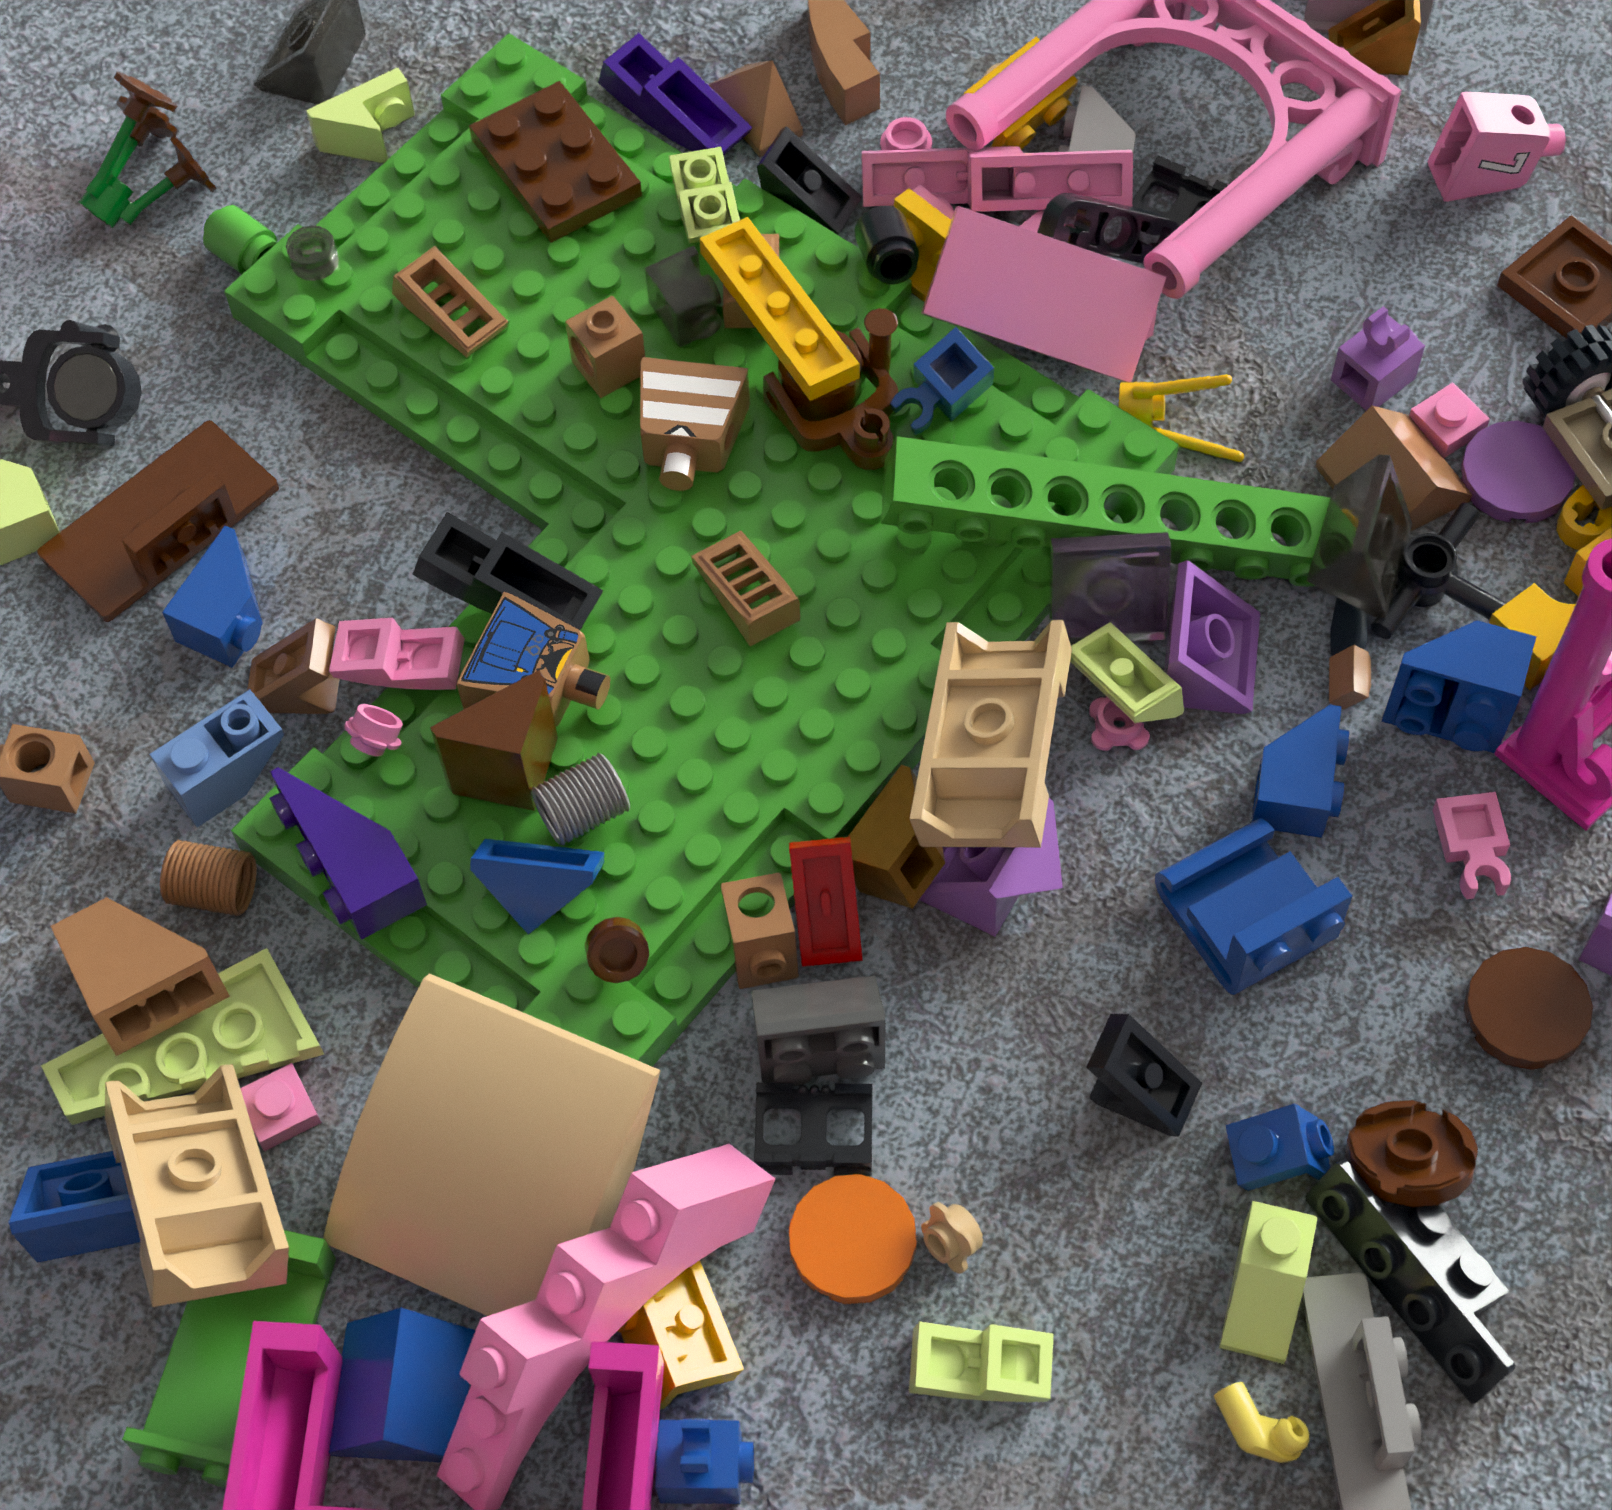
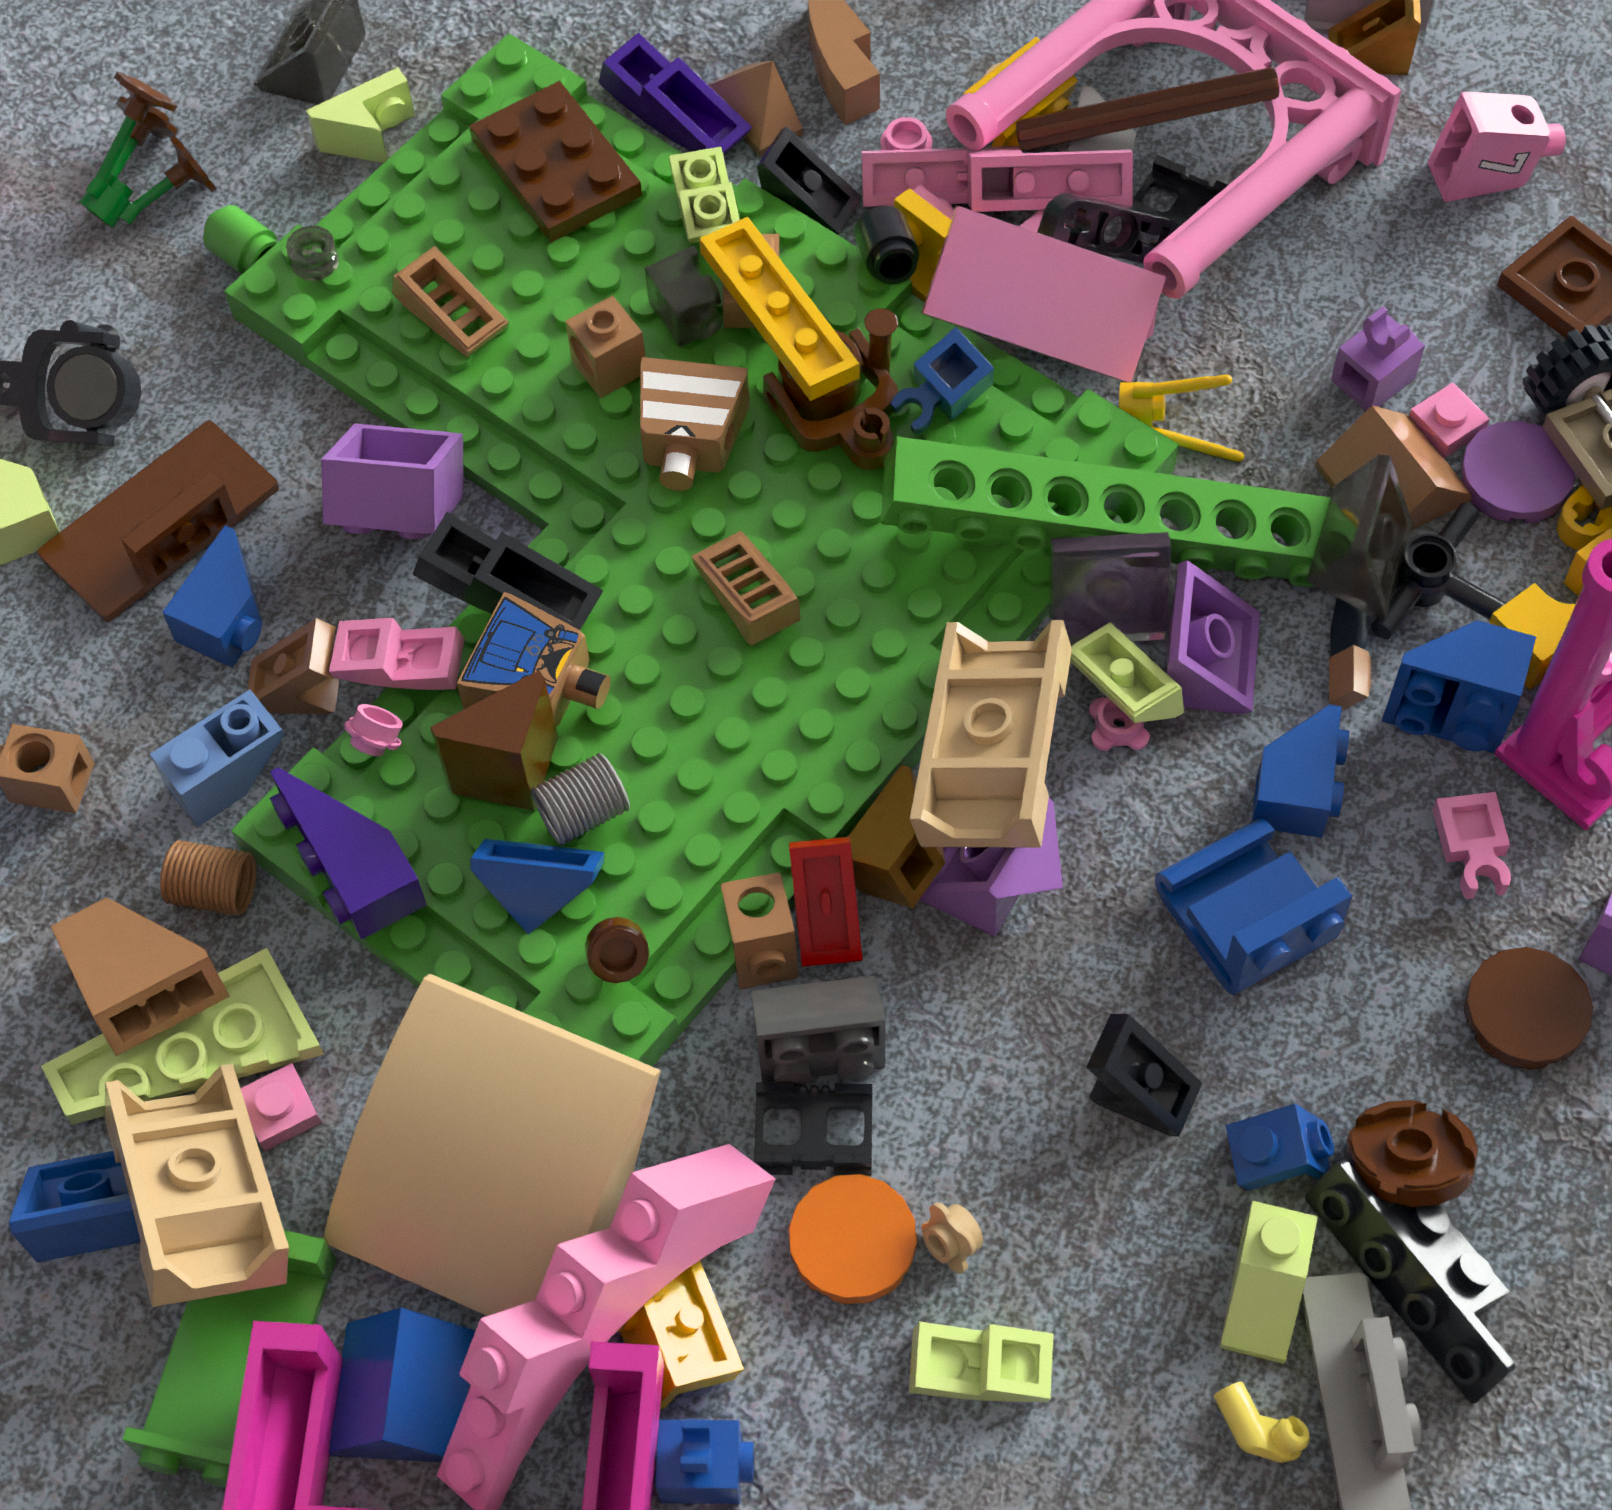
(392, 480): none -> medium lavender piece
(1148, 109): none -> reddish brown axle

